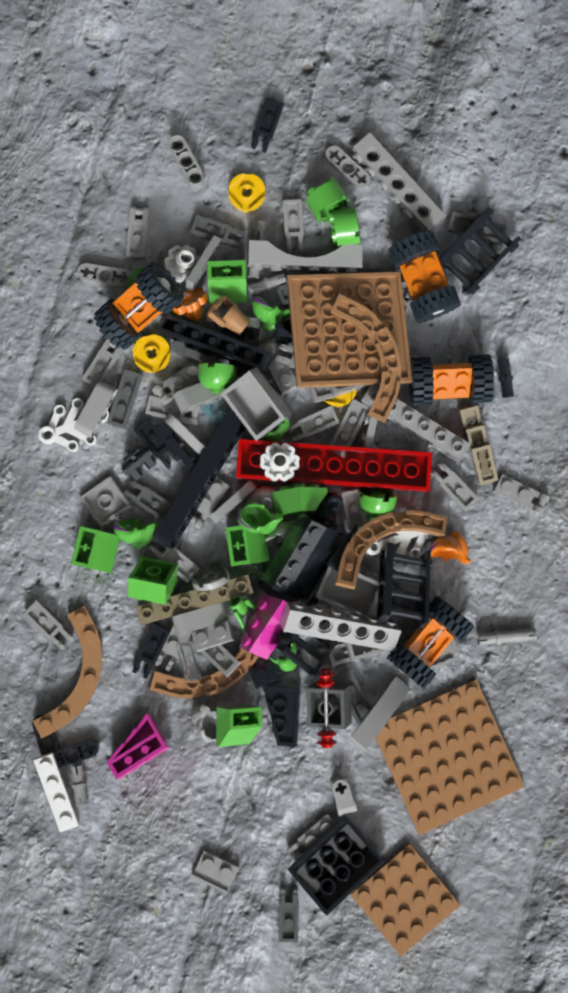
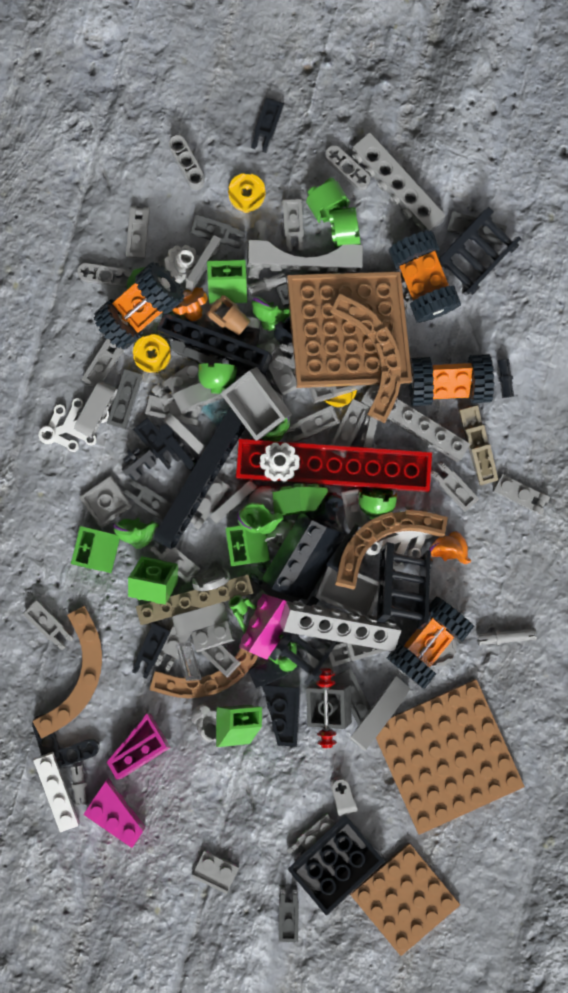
(115, 815): none -> dark pink wedge

